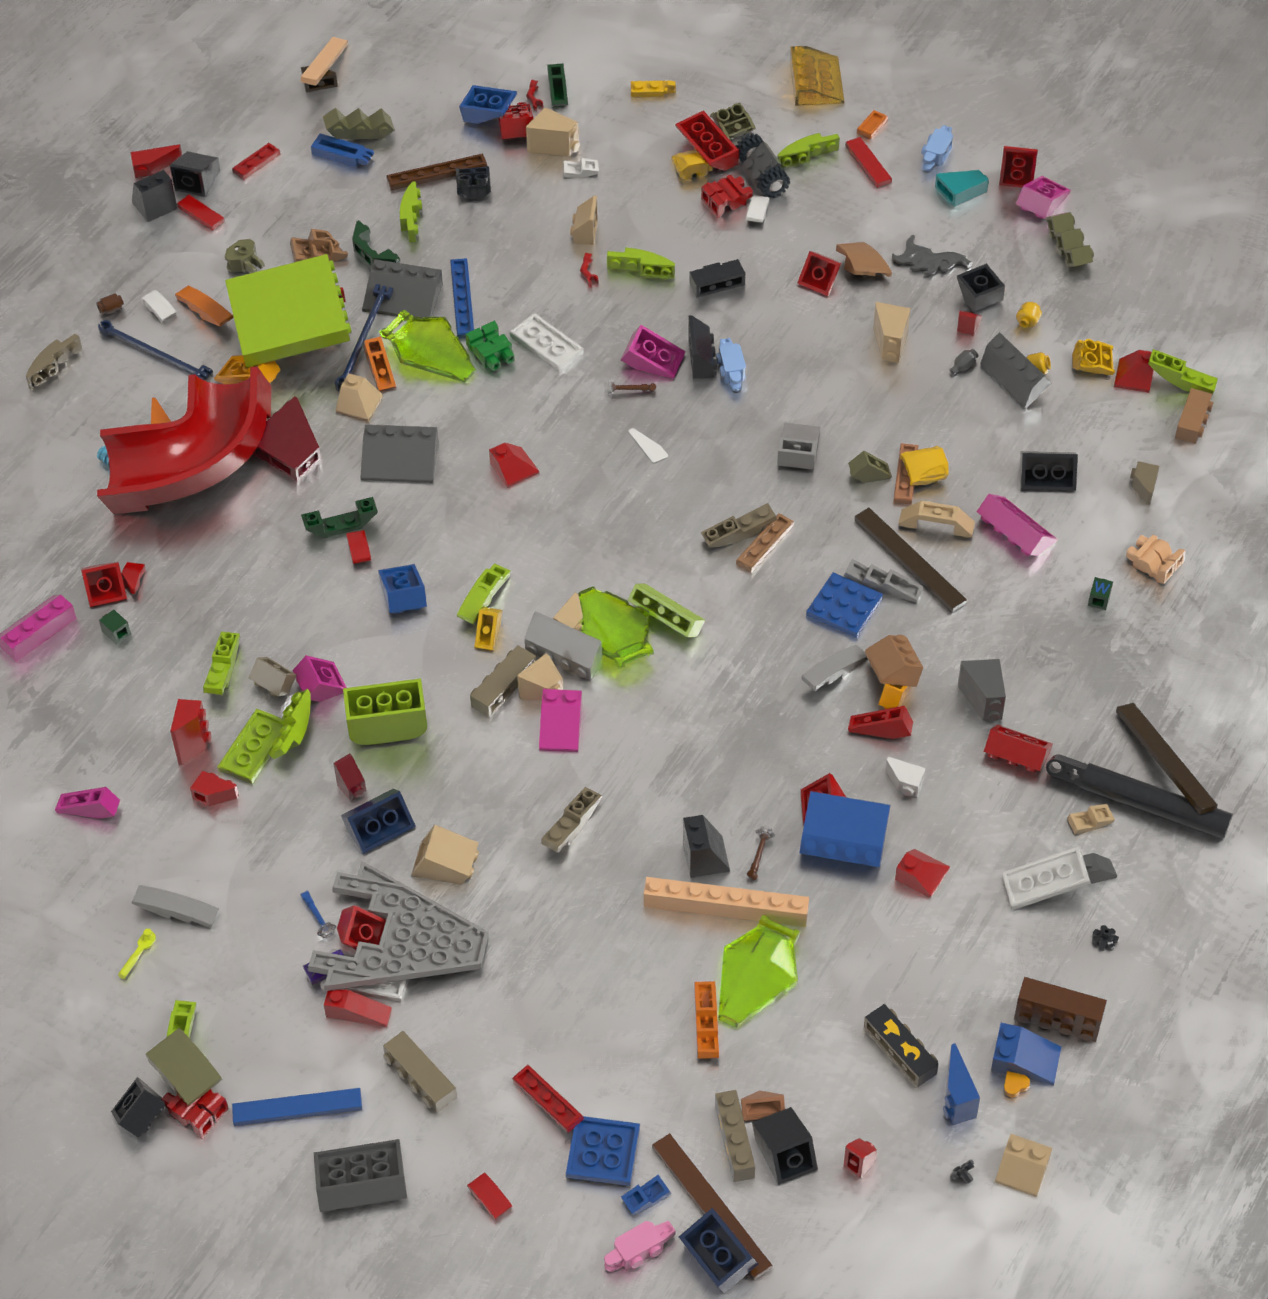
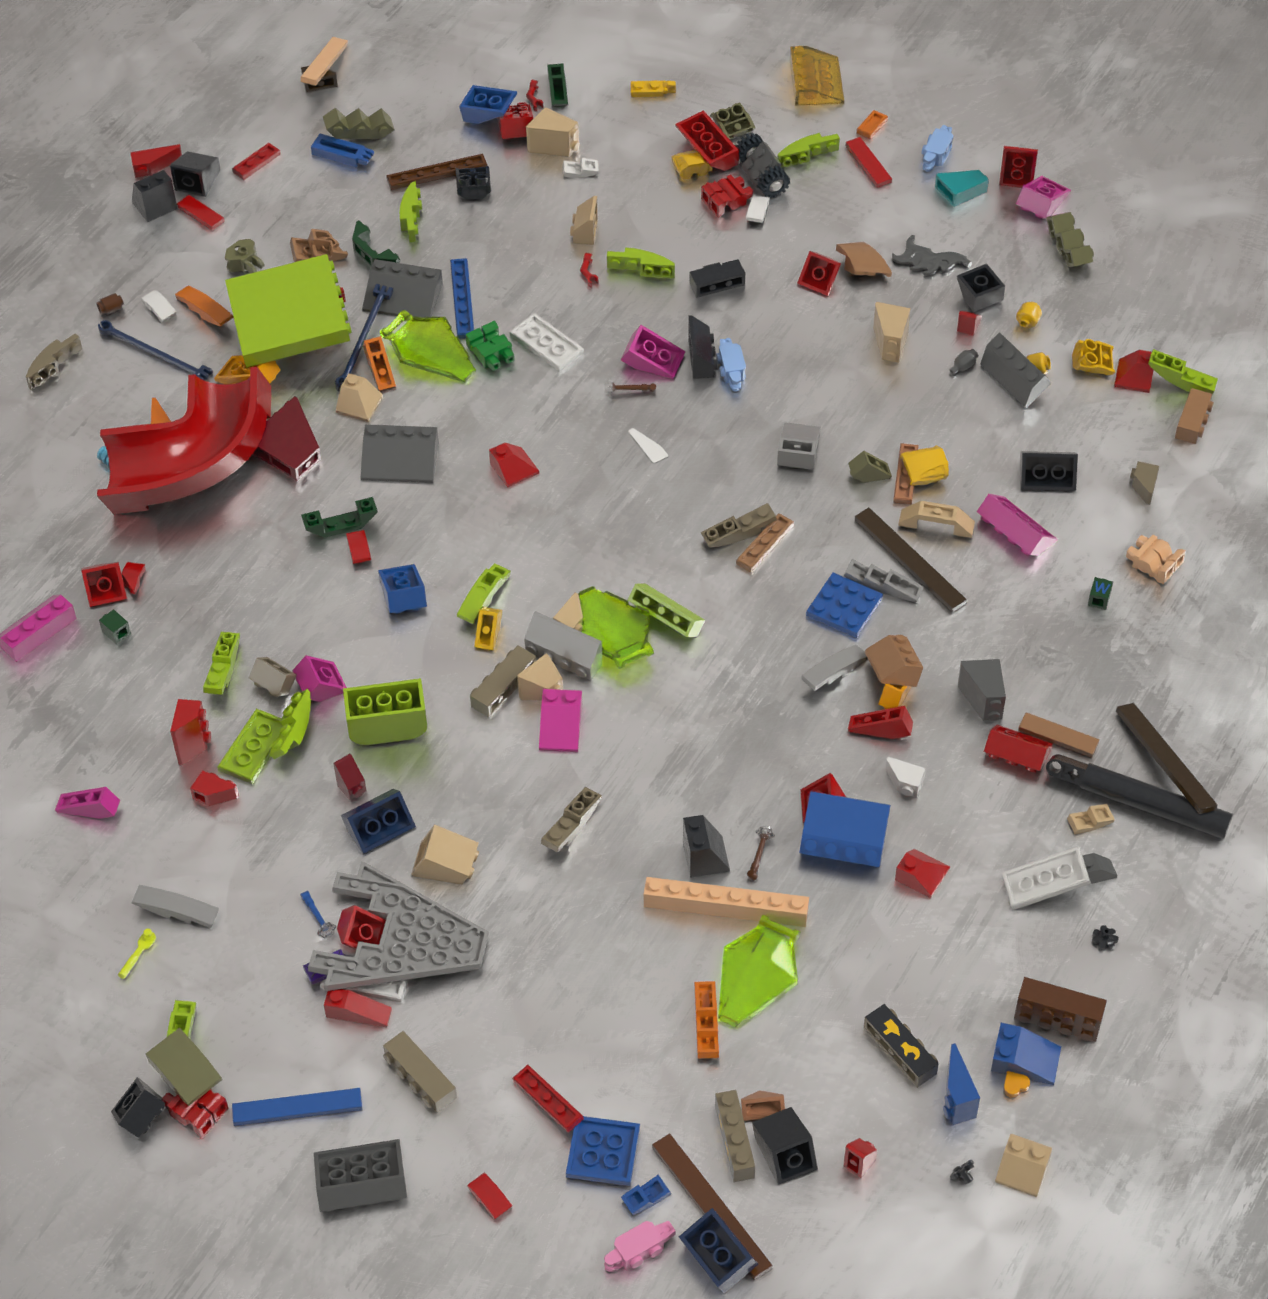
(1058, 735): none -> medium nougat tile

